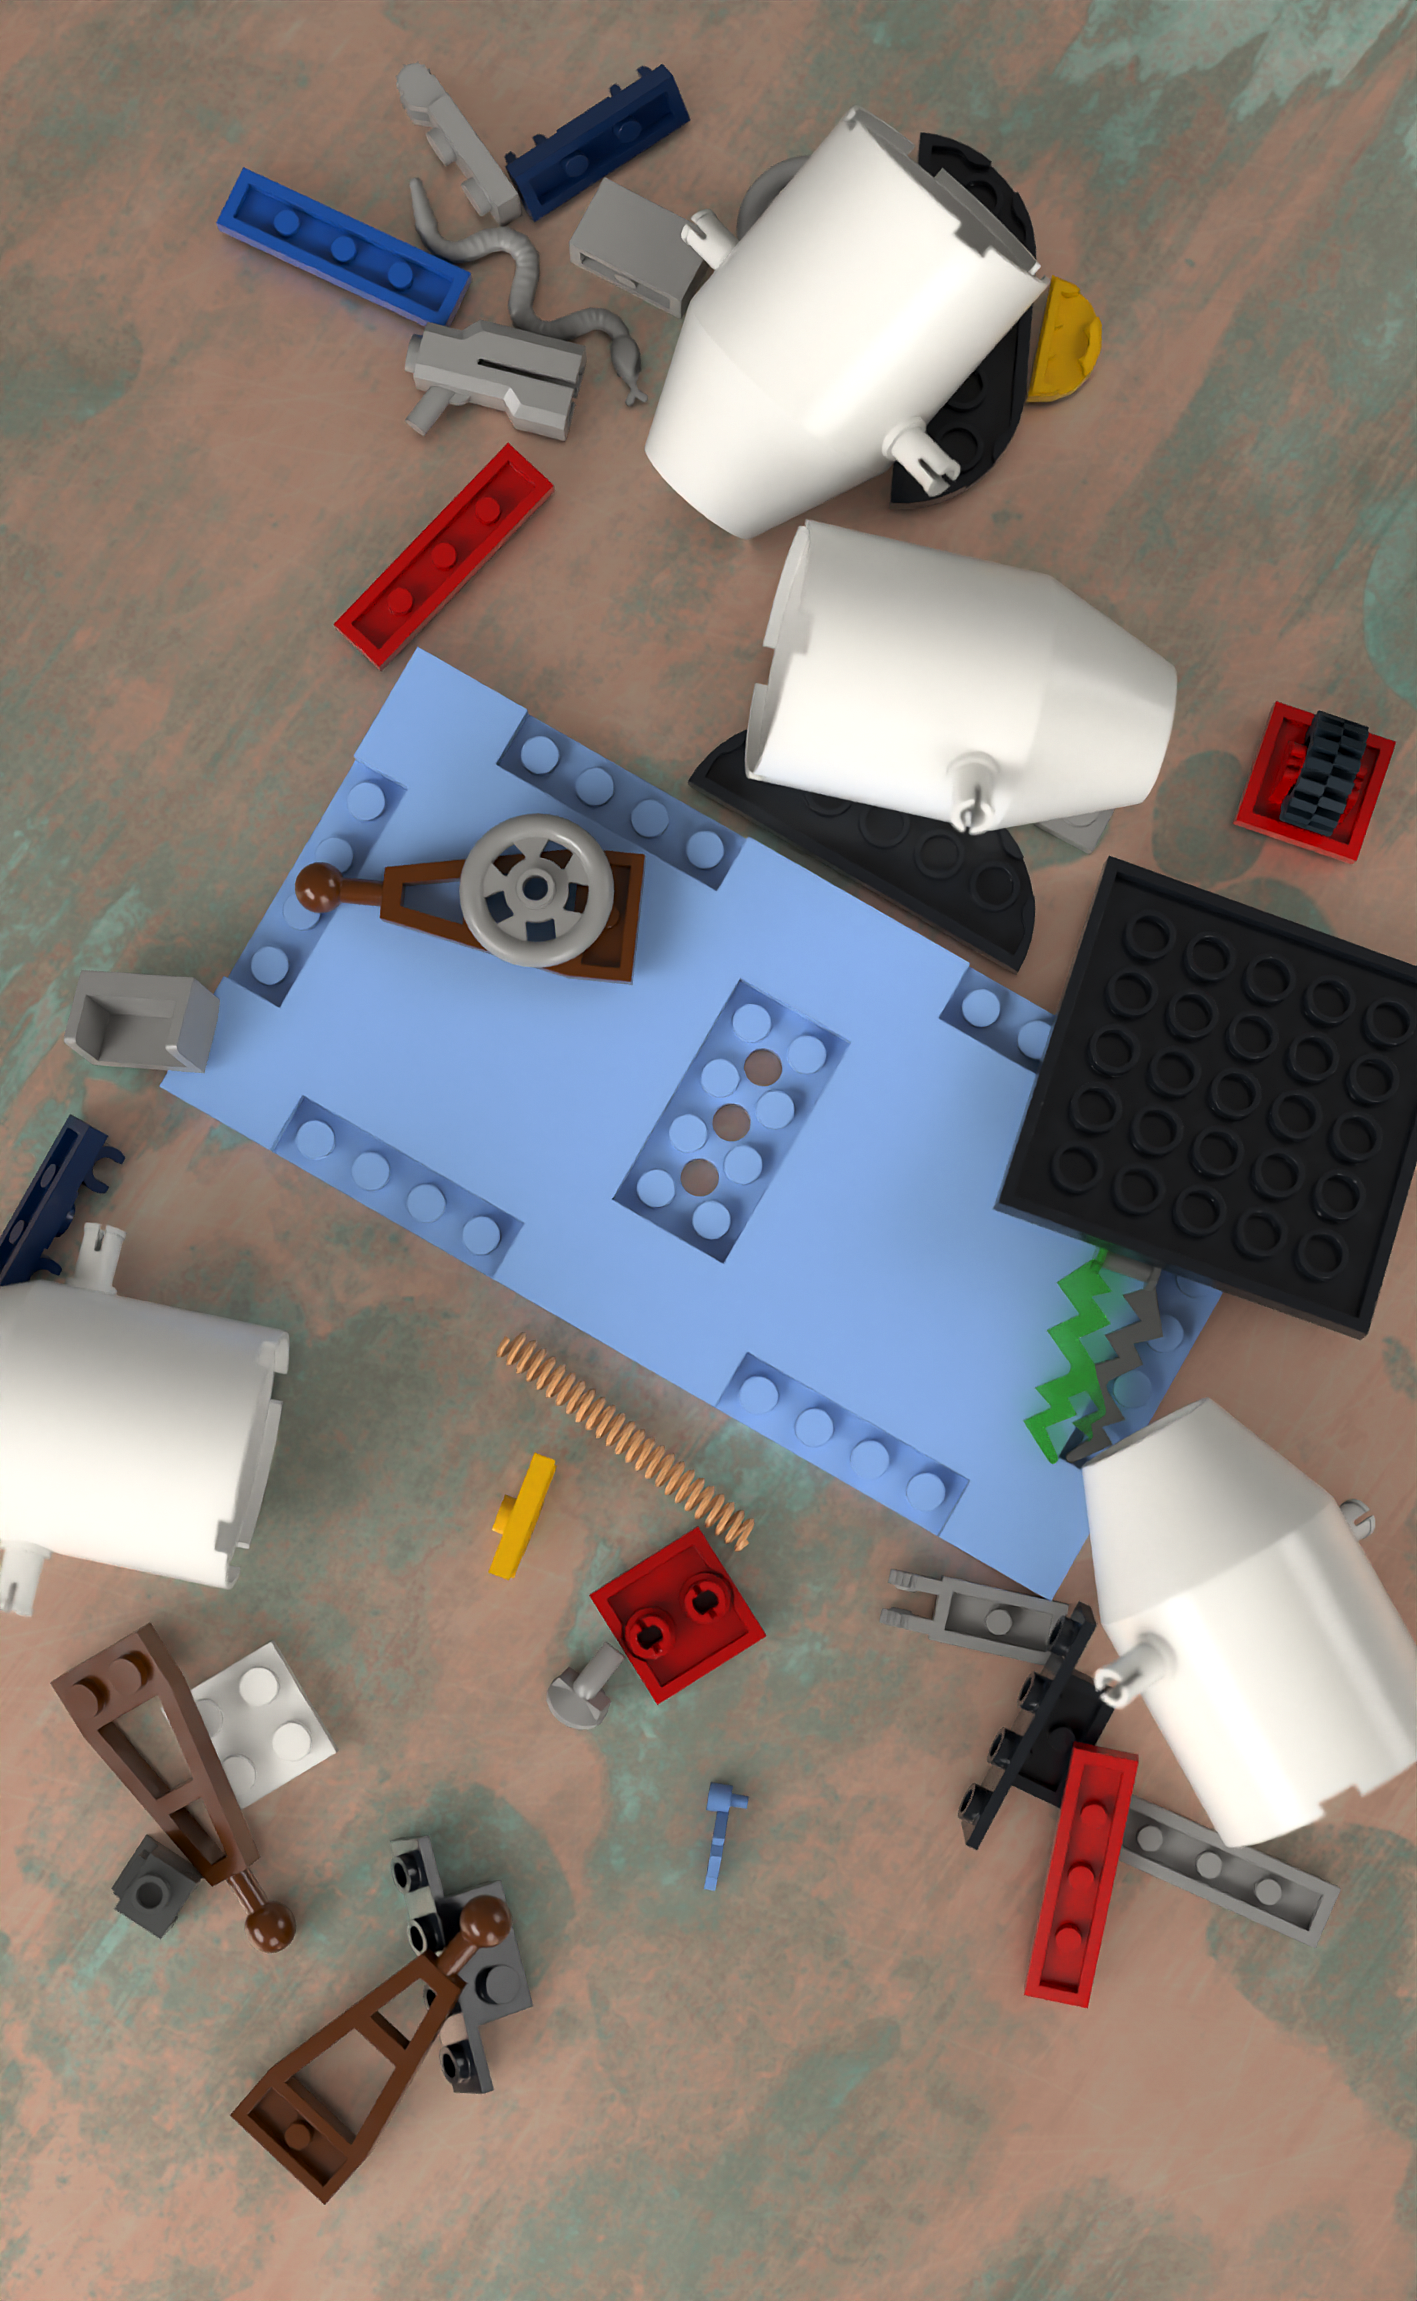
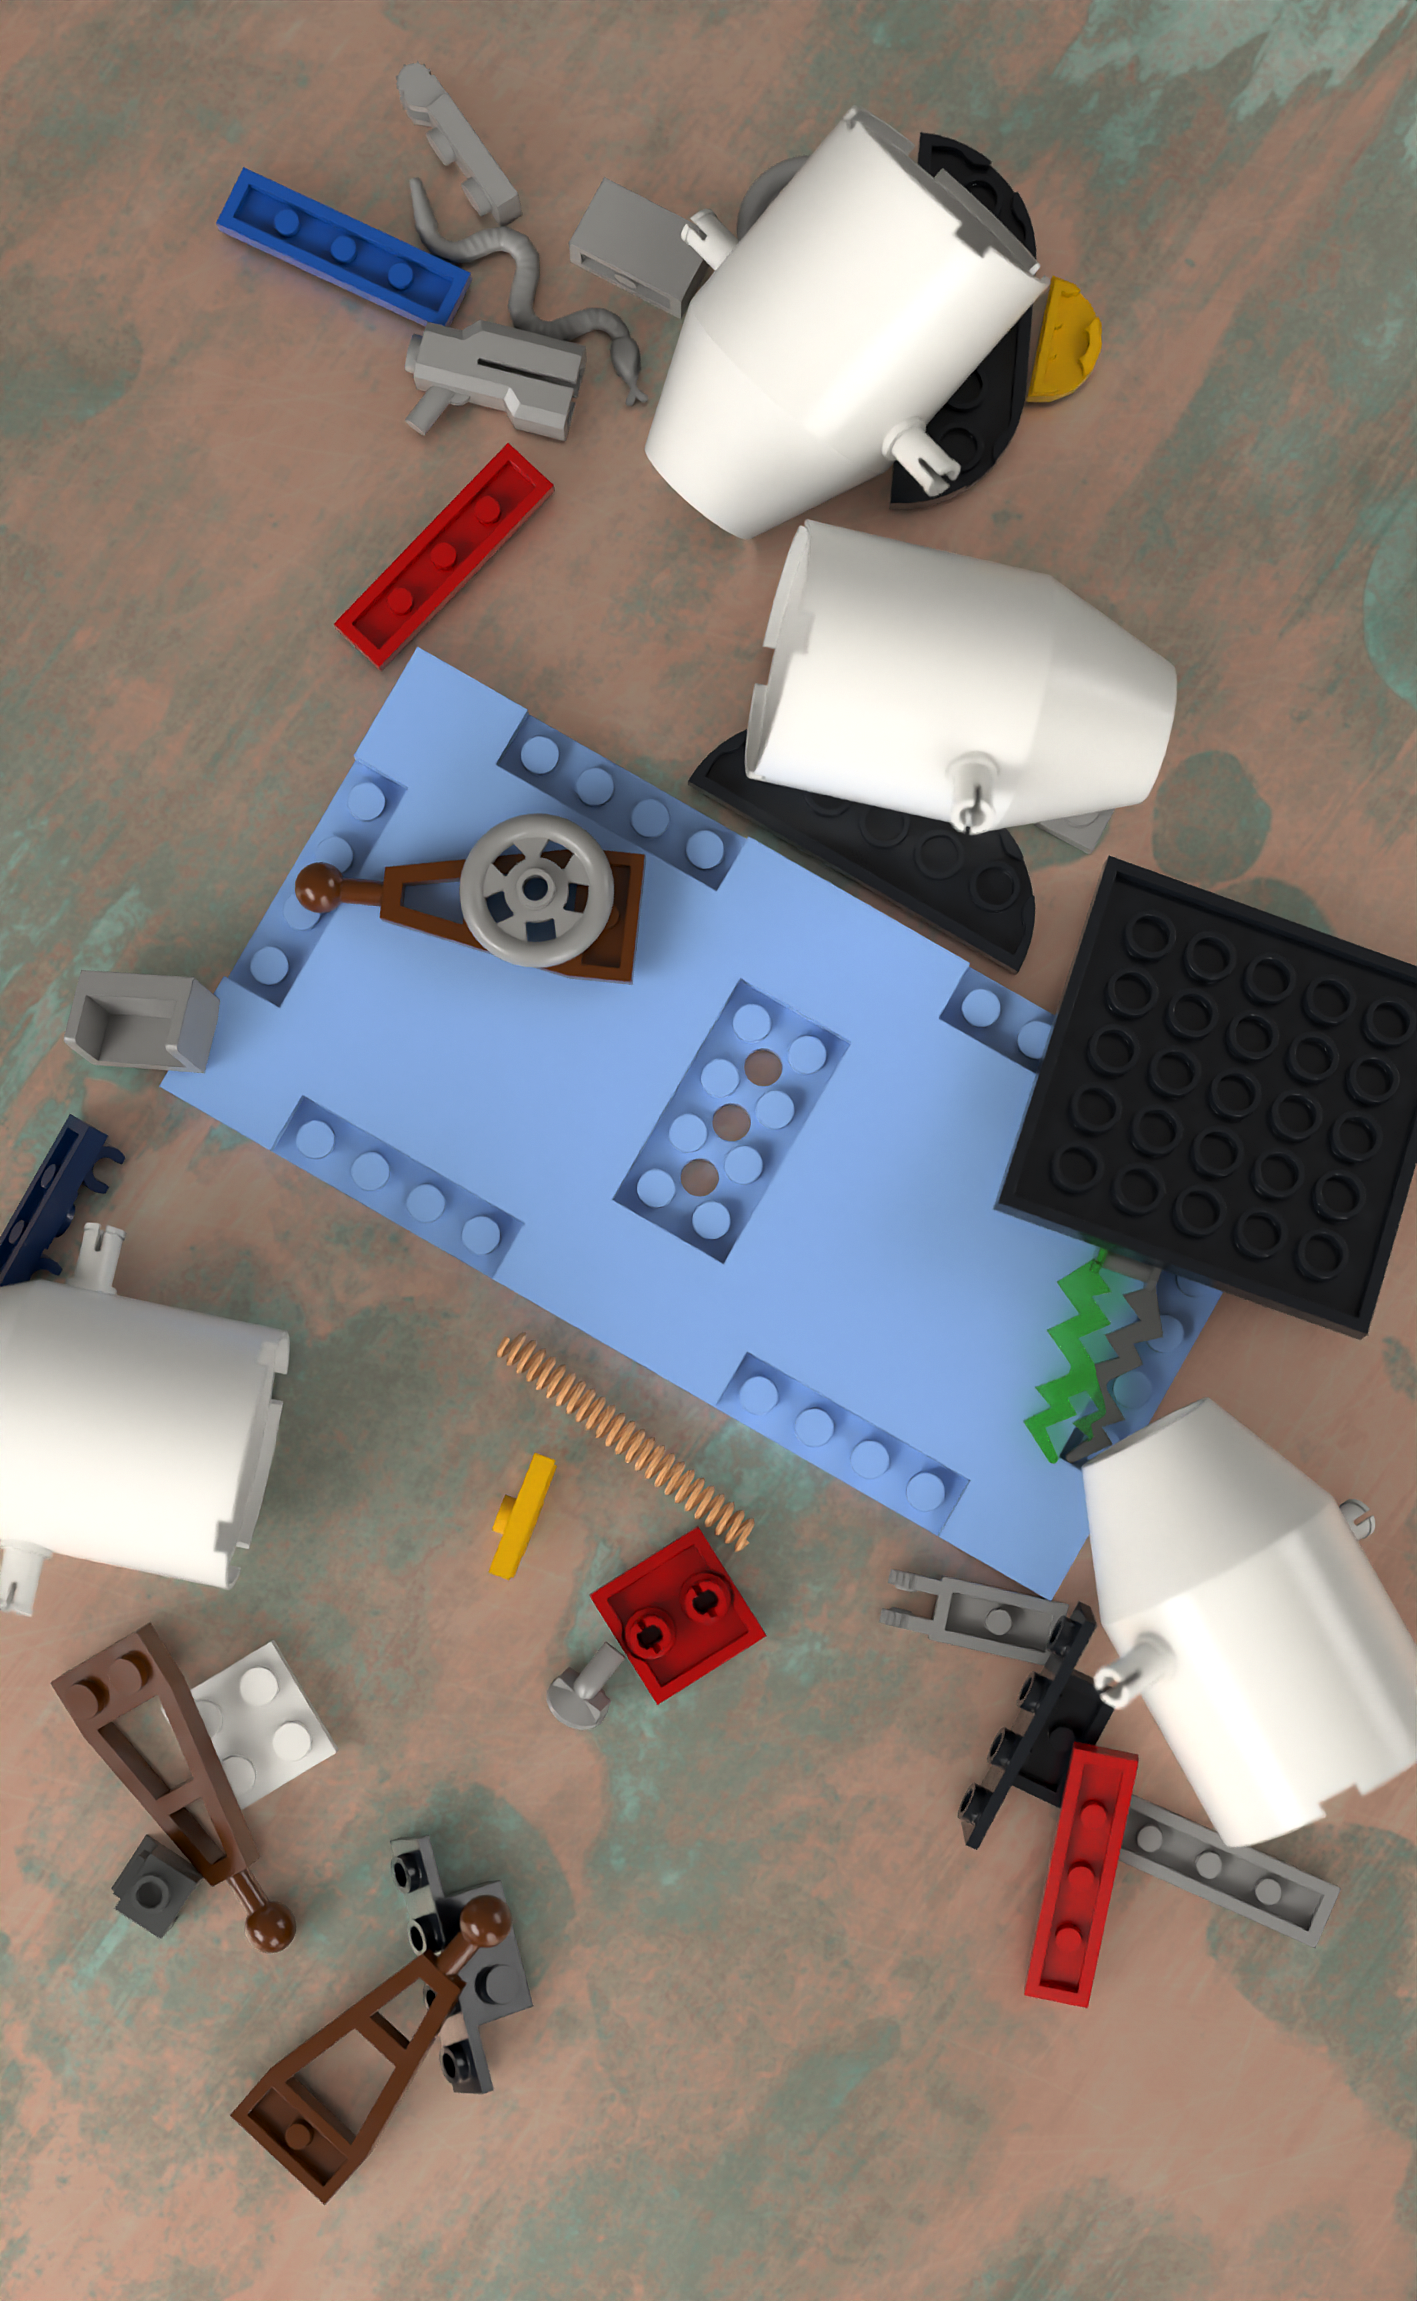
(597, 141): dark blue plate -> none
(719, 1801): medium blue piece -> none
(1315, 781): plate -> none

